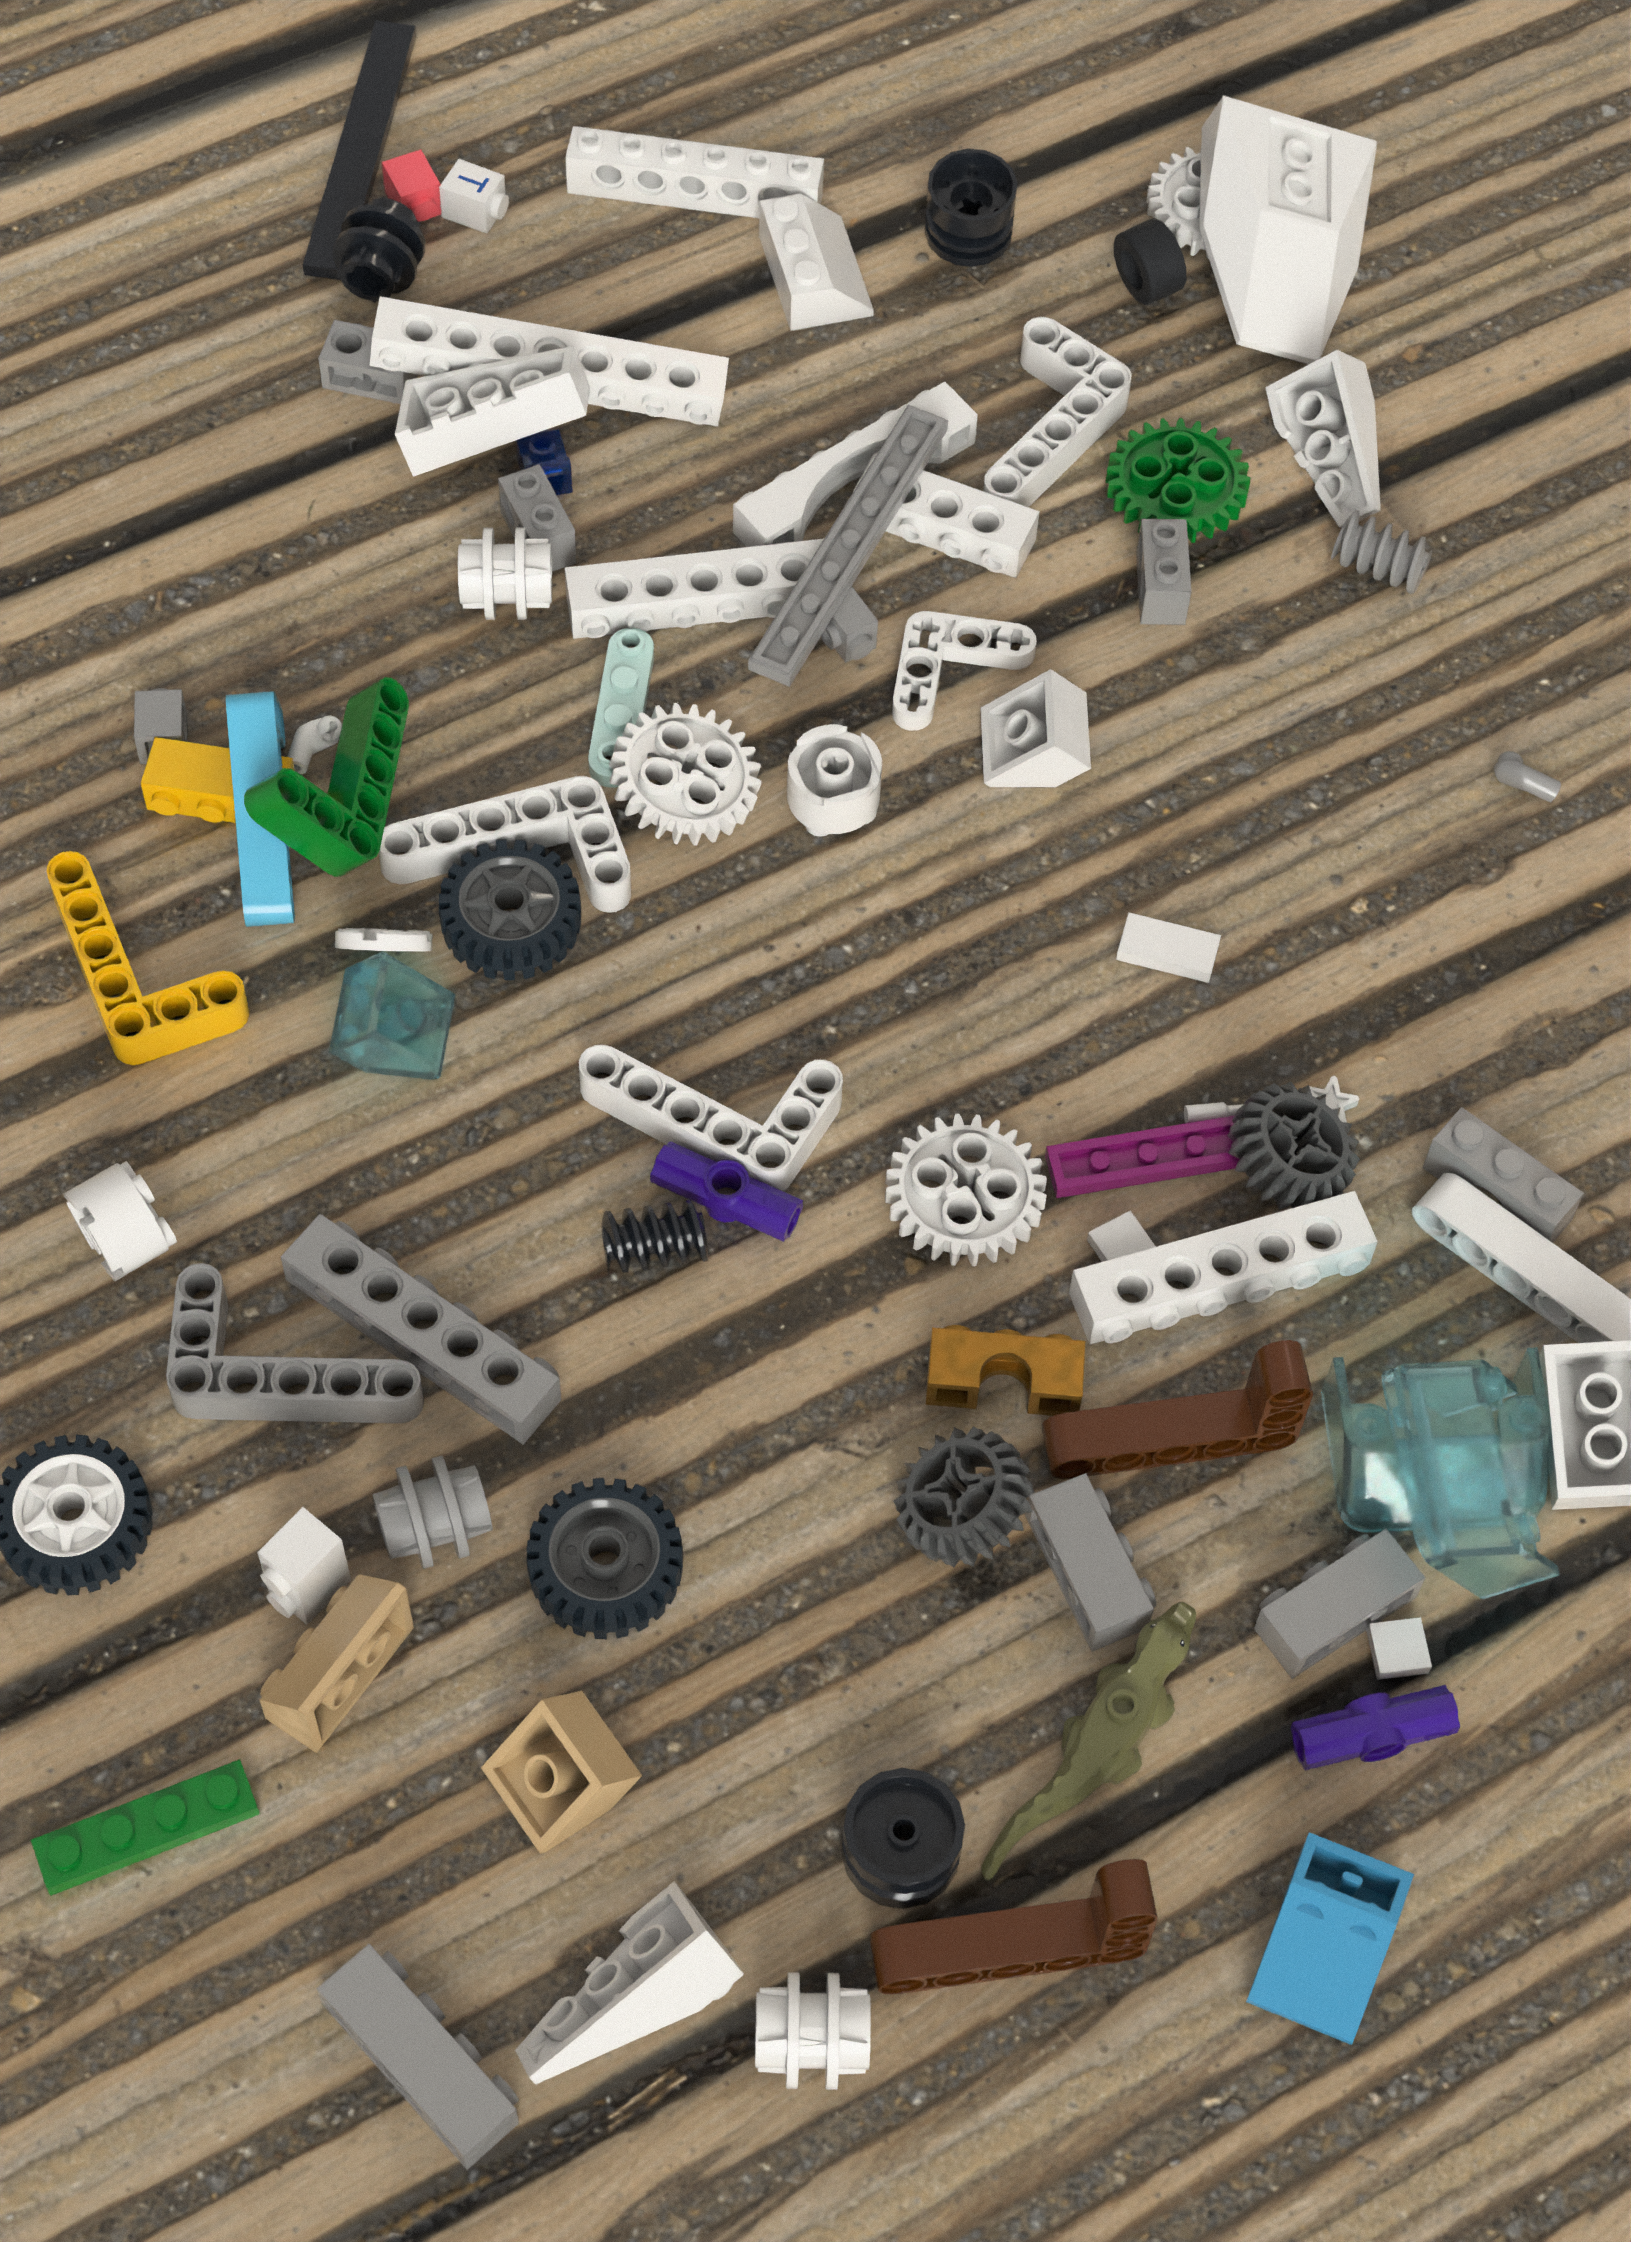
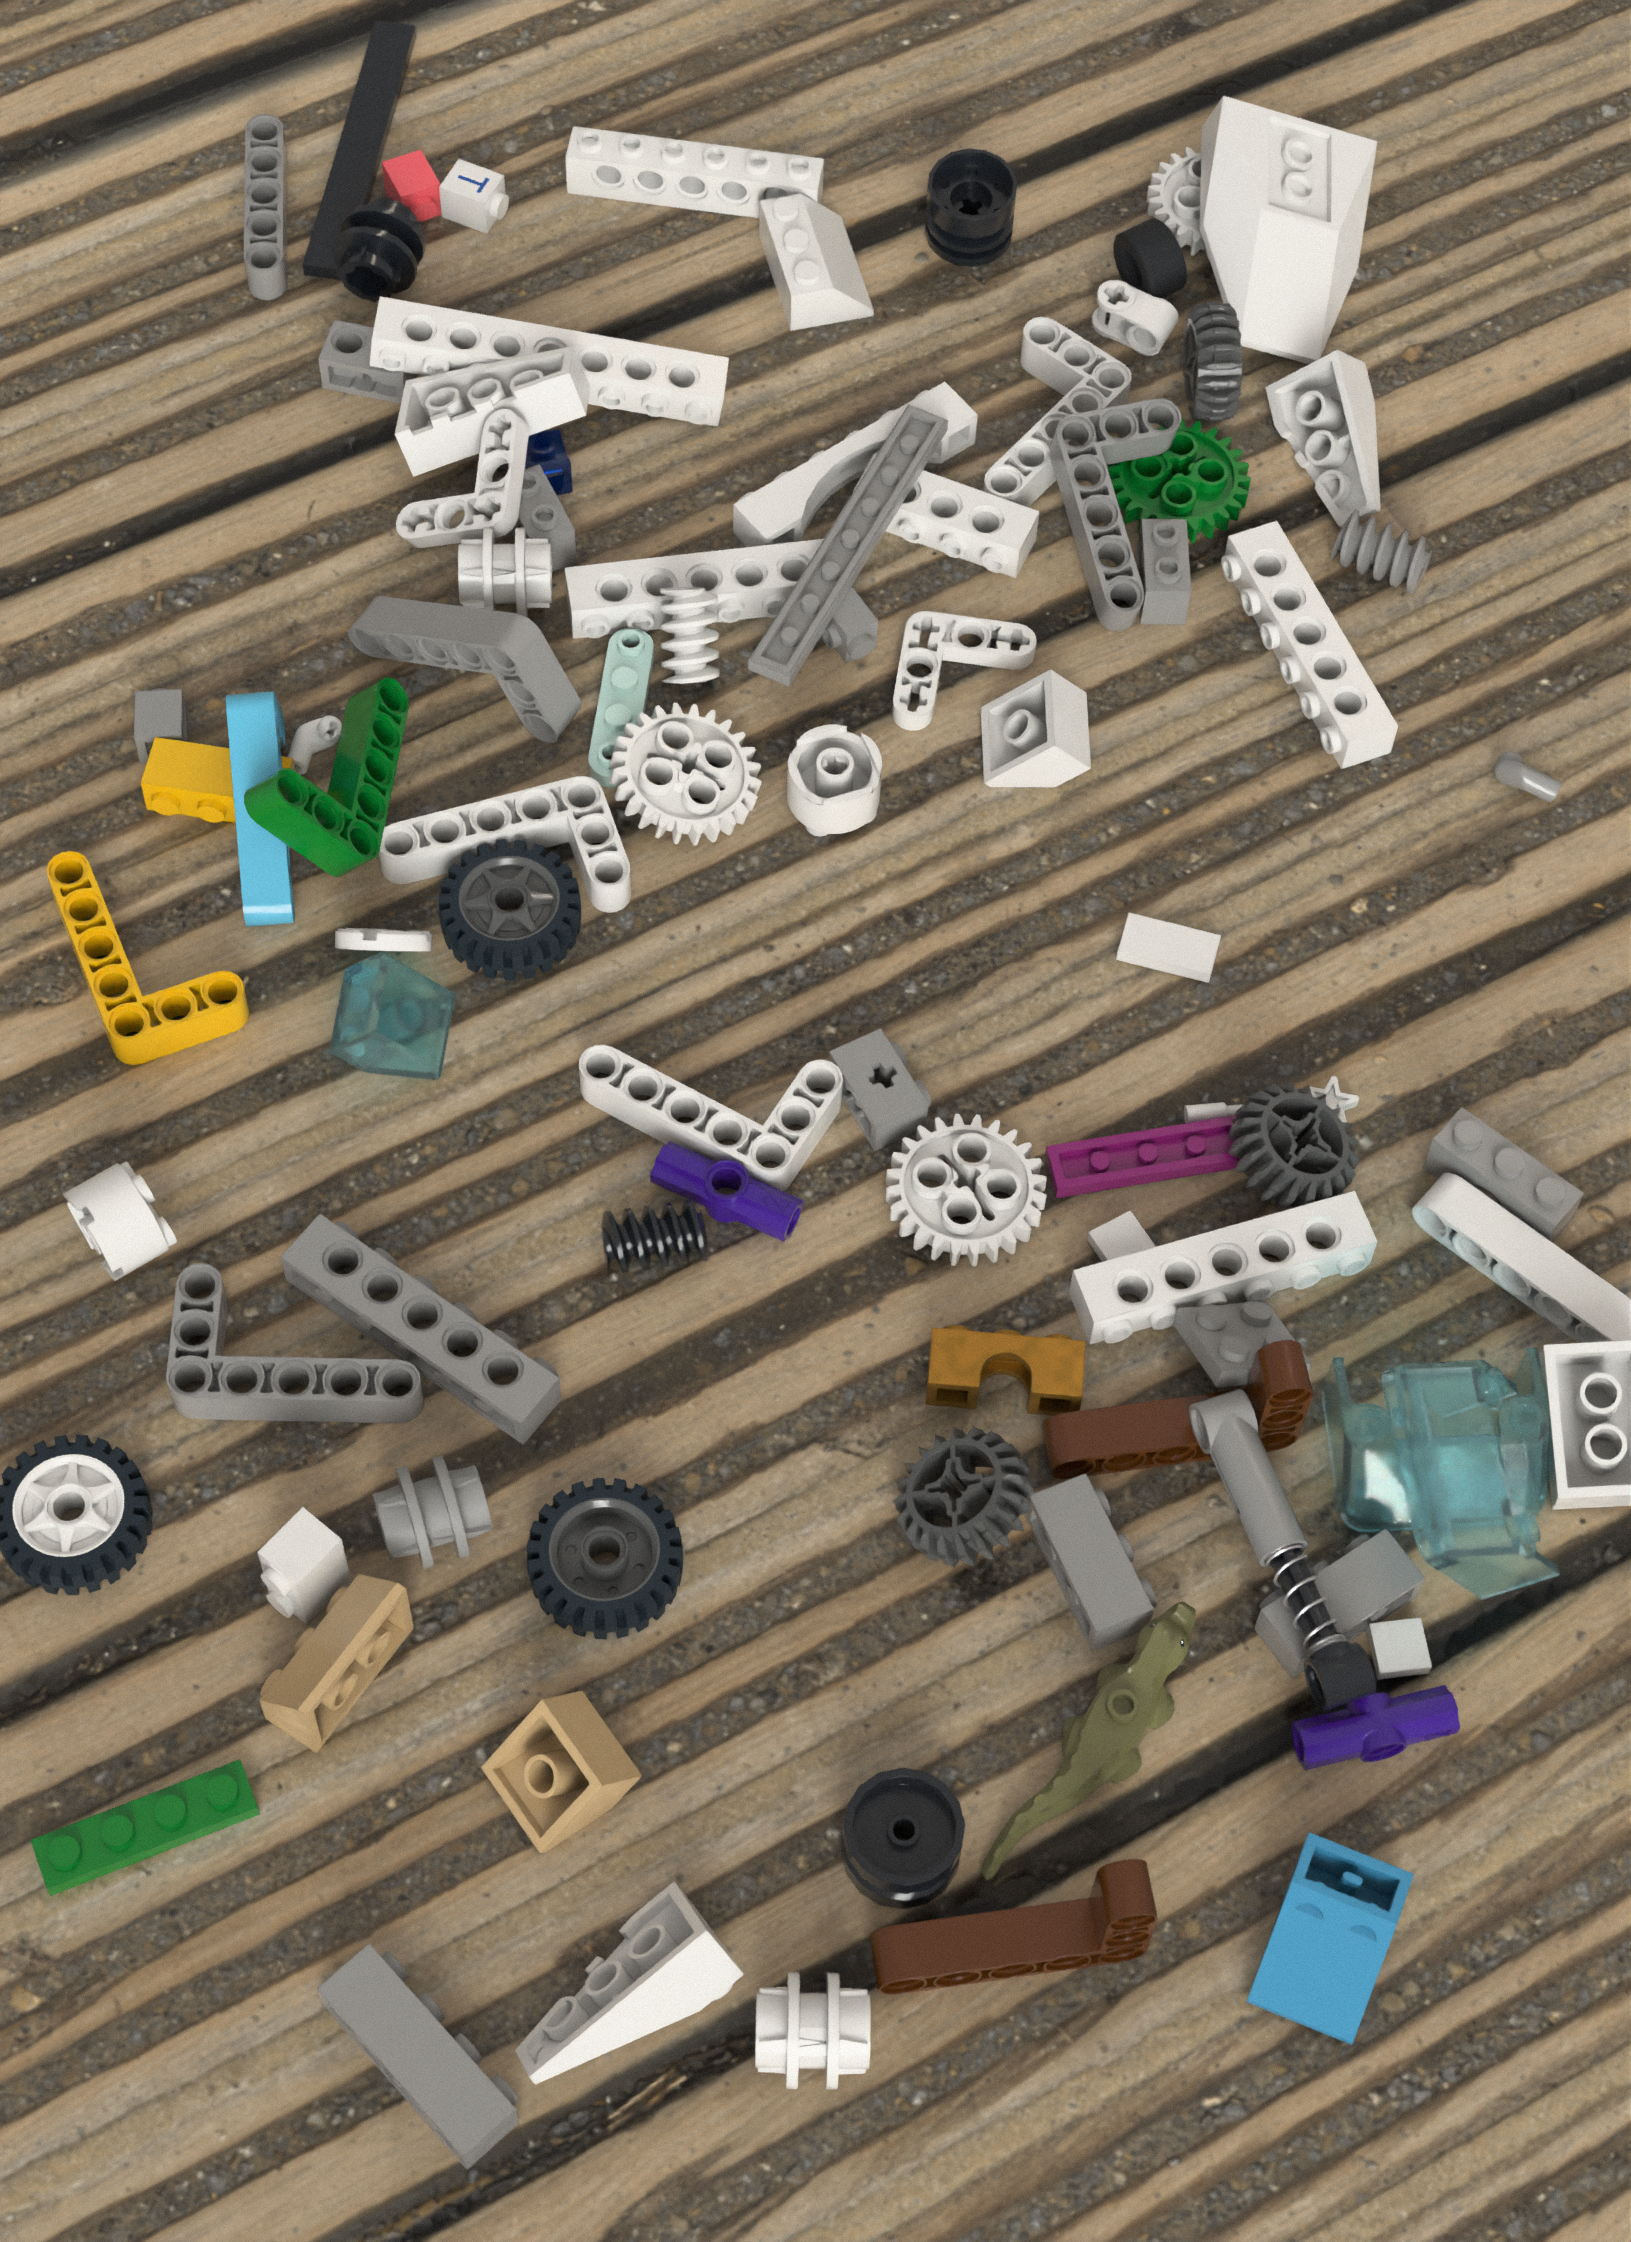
(265, 207): none -> light grey beam
(475, 642): none -> light grey beam
(487, 497): none -> white beam
(690, 634): none -> white piece
(880, 1089): none -> light grey brick
(1100, 502): none -> light grey beam
(1136, 320): none -> white piece
(1212, 361): none -> dark grey gear
(1229, 1336): none -> light grey plate
(1229, 1433): none -> piece
(1309, 645): none -> white brick

